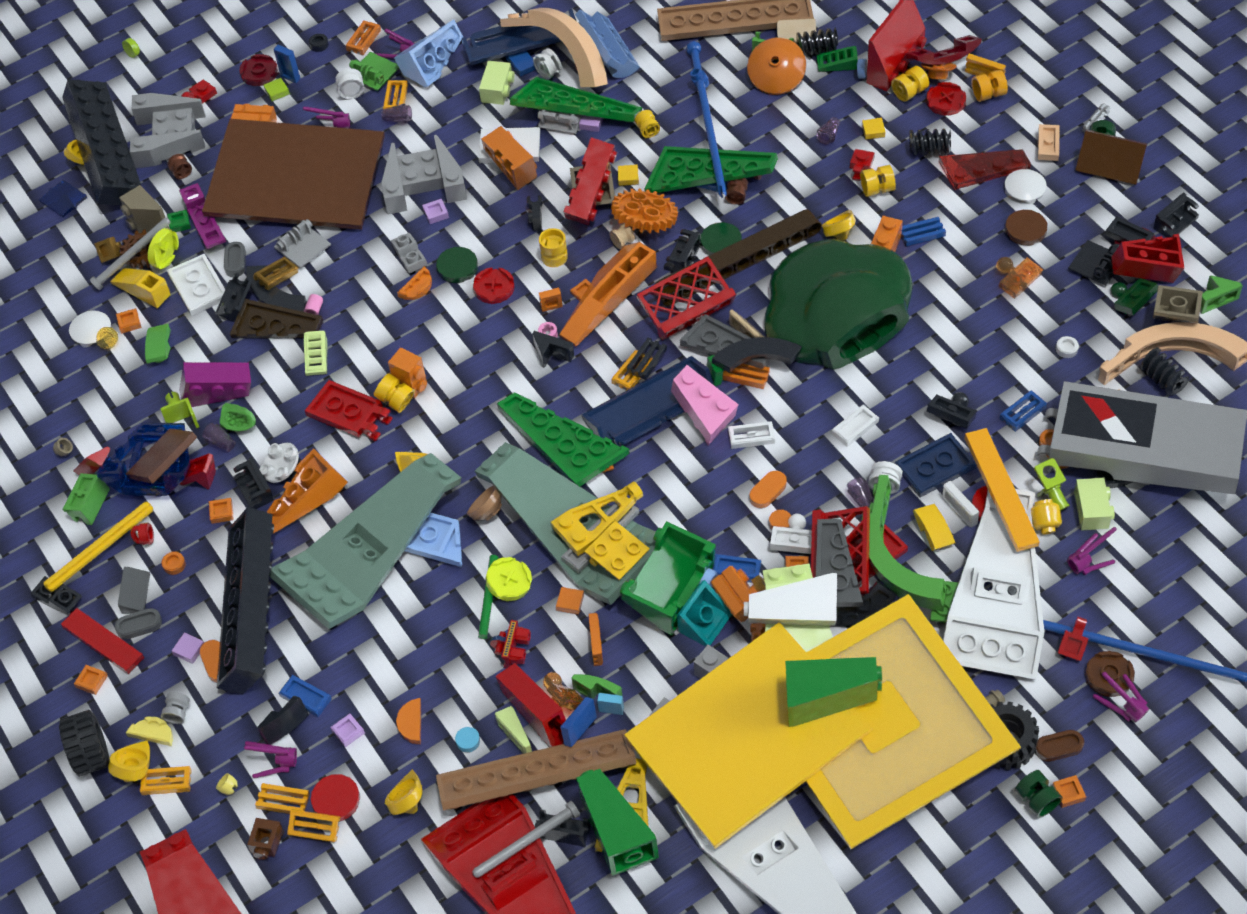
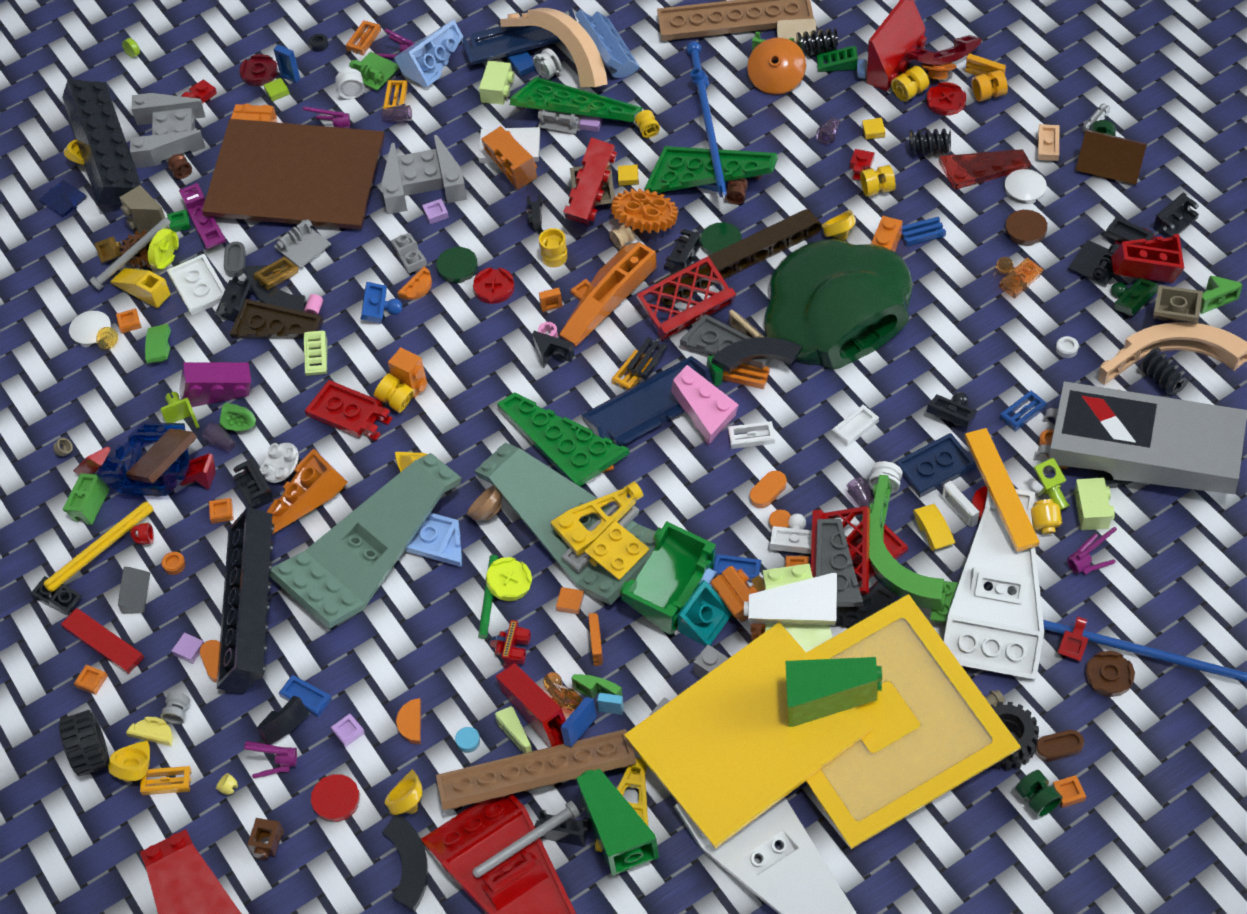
(138, 623): dark grey tile -> none
(260, 804): light orange tile -> none
(333, 828): light orange tile -> none
(375, 303): none -> blue plate
(413, 859): none -> black tile
(1135, 707): magenta plant -> none

